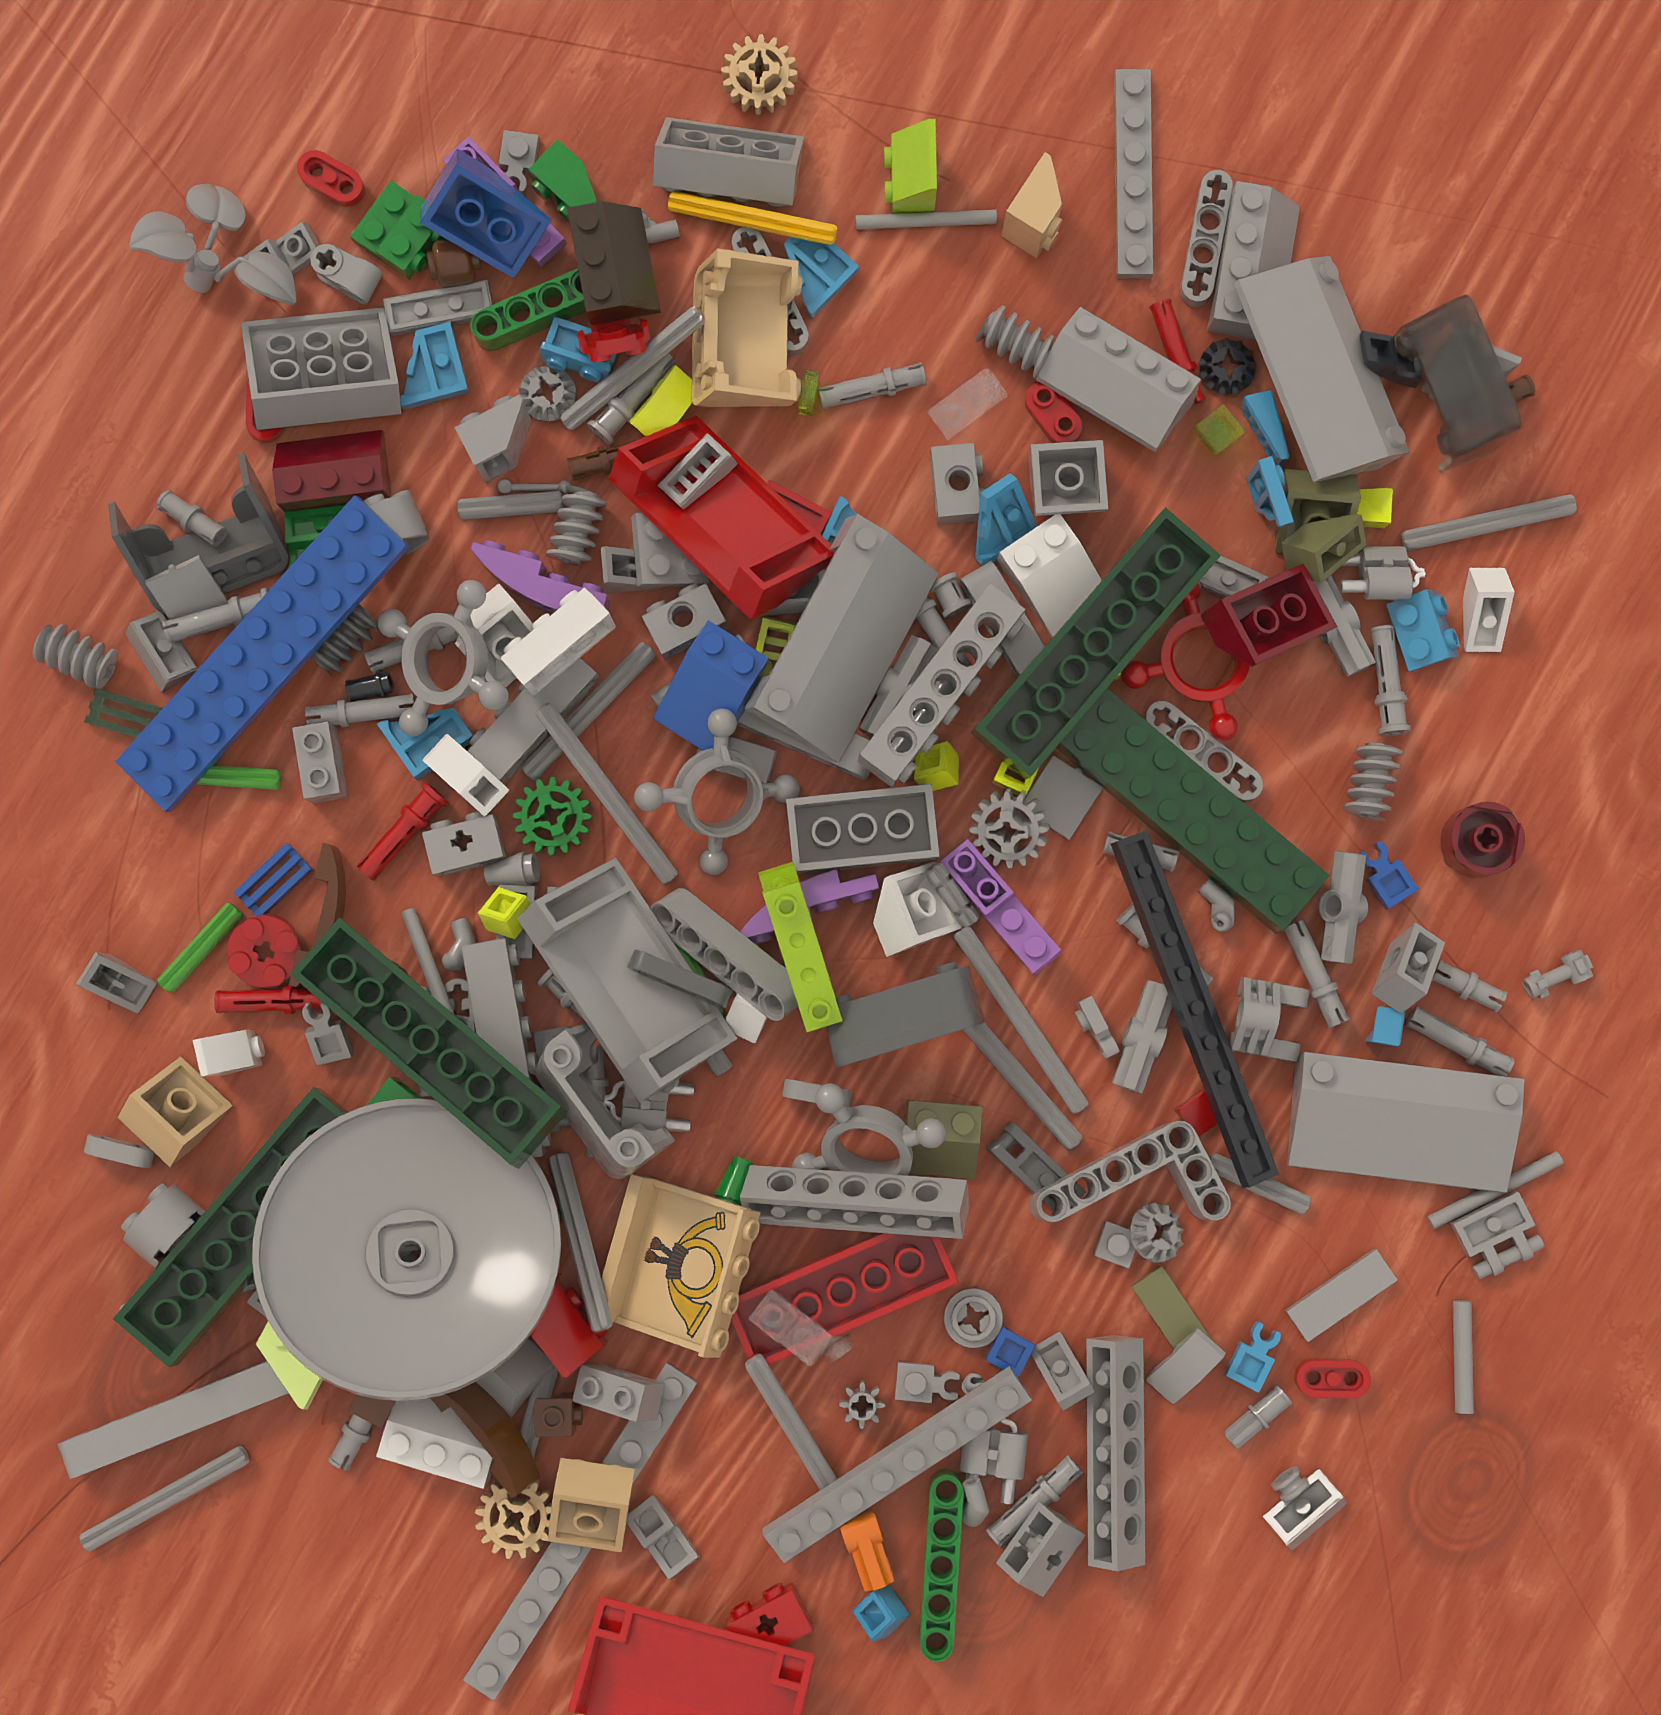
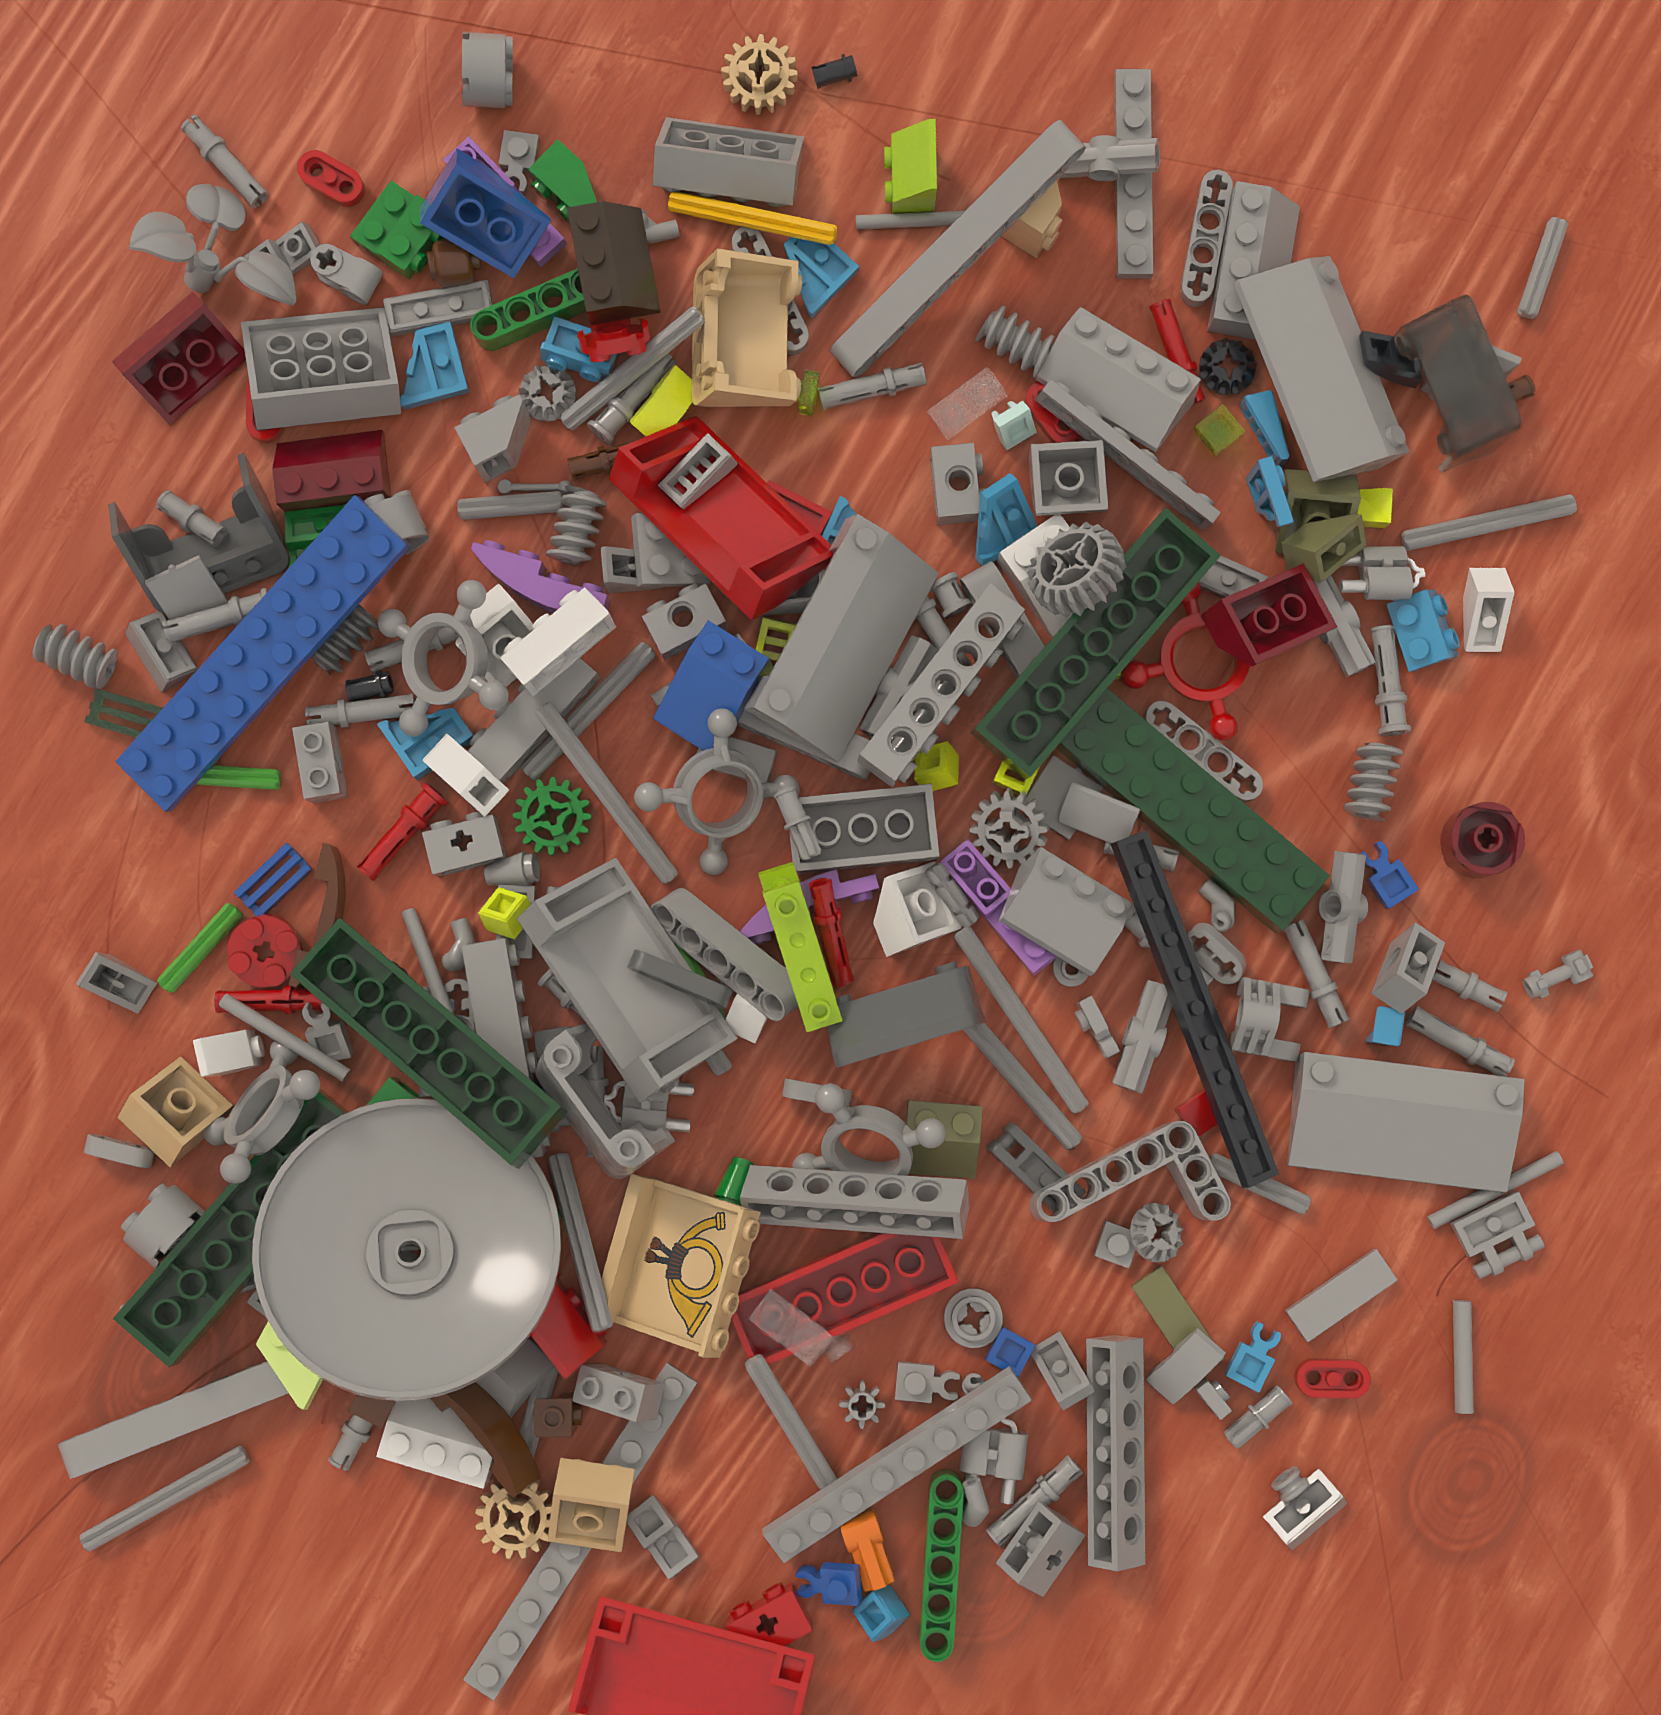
(180, 358): none -> dark red slope
(214, 149): none -> light grey pin
(262, 1113): none -> light grey piece
(284, 1037): none -> light grey bar
(487, 70): none -> light grey brick
(797, 823): none -> light grey axle
(828, 919): none -> red pin
(834, 71): none -> black pin
(836, 1581): none -> blue plate
(958, 248): none -> light grey beam
(1014, 424): none -> light aqua tile
(1064, 911): none -> light grey slope
(1064, 978): none -> light grey plate
(1076, 569): none -> light grey gear
(1097, 814): none -> light grey slope
(1110, 156): none -> light grey piece
(1137, 462): none -> light grey plate
(1214, 1397): none -> light grey plate
(1216, 953): none -> light grey beam
(1542, 268): none -> light grey axle

